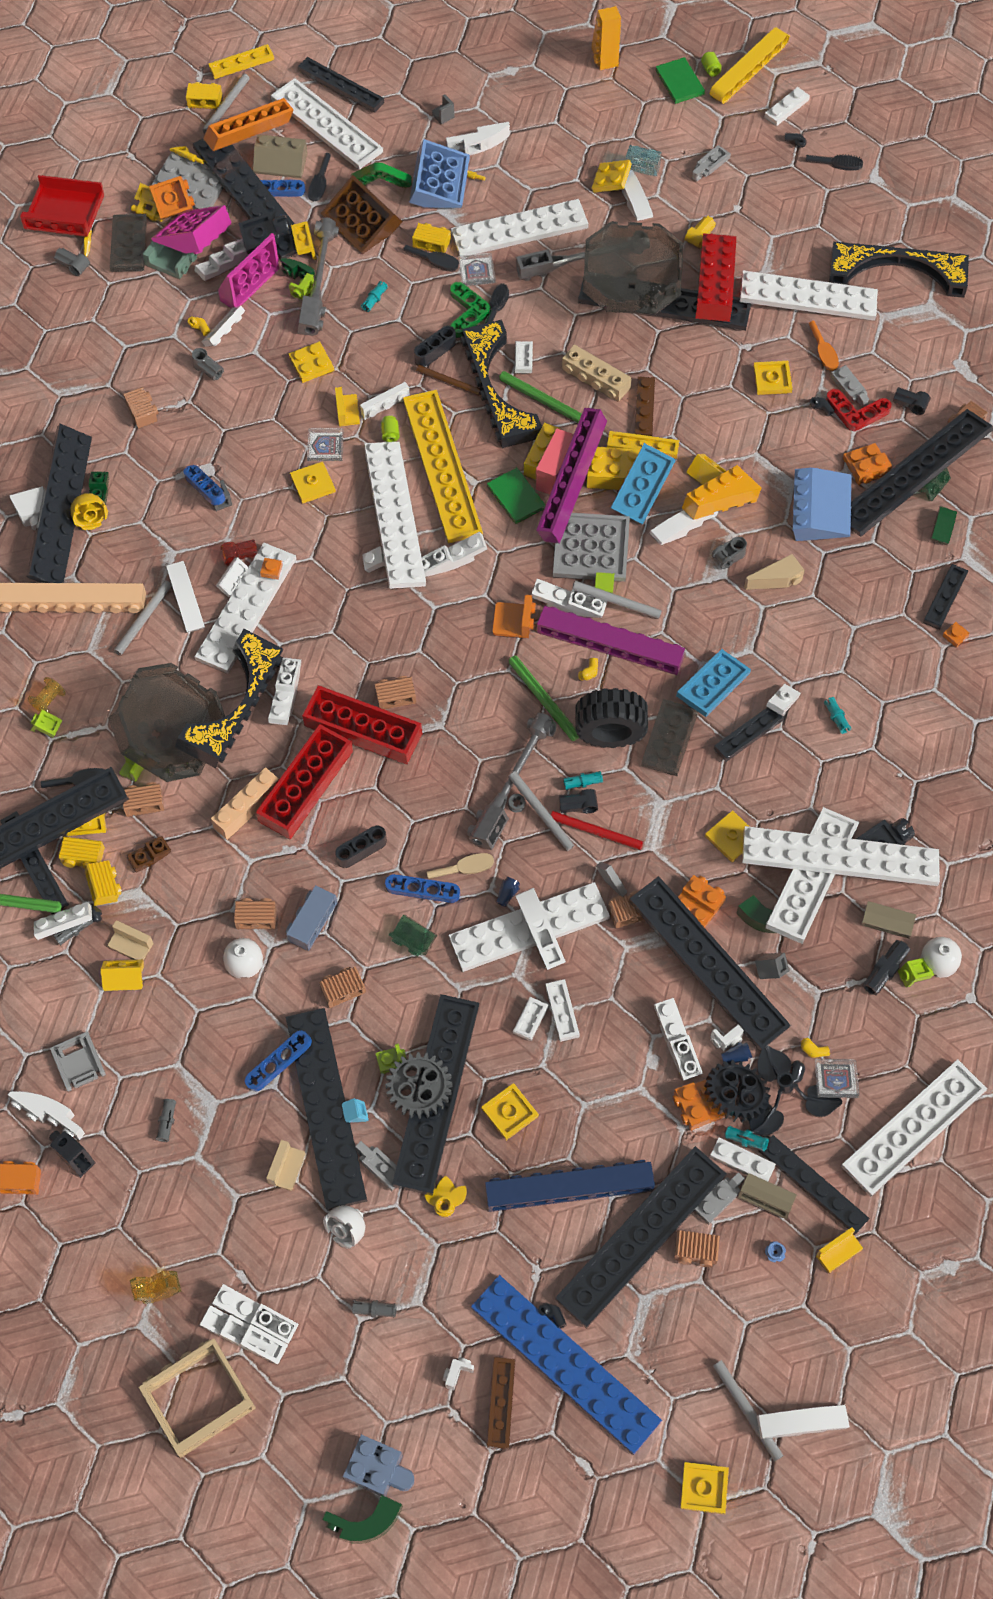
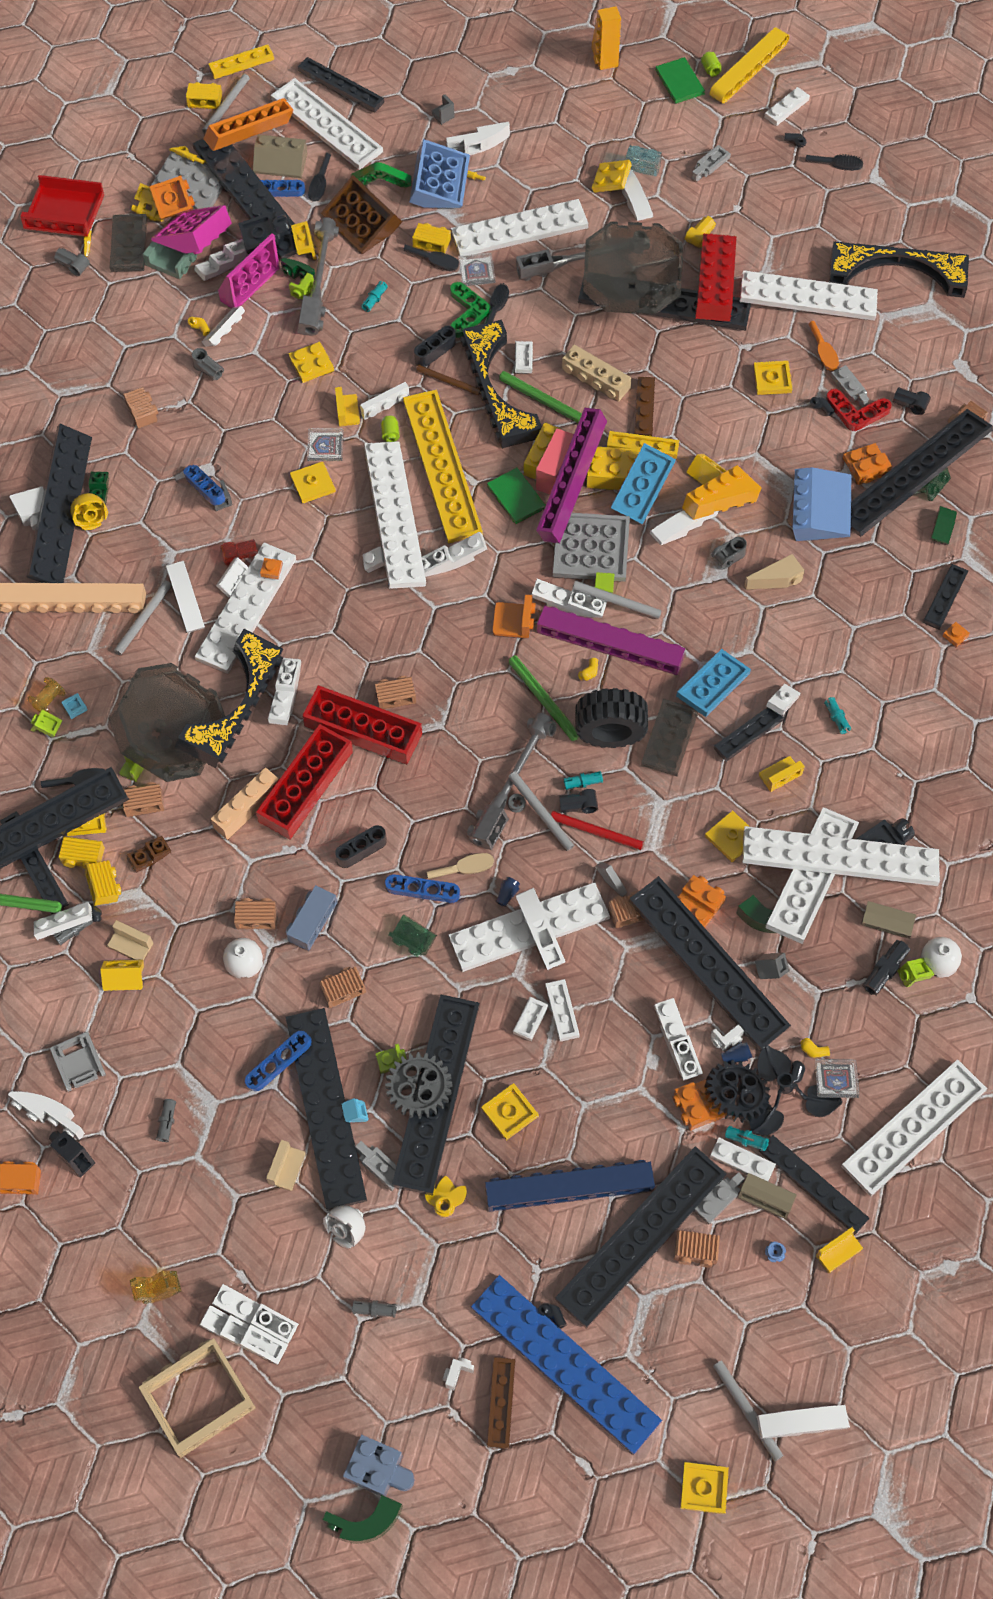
(74, 706): none -> medium azure plate
(781, 773): none -> yellow panel

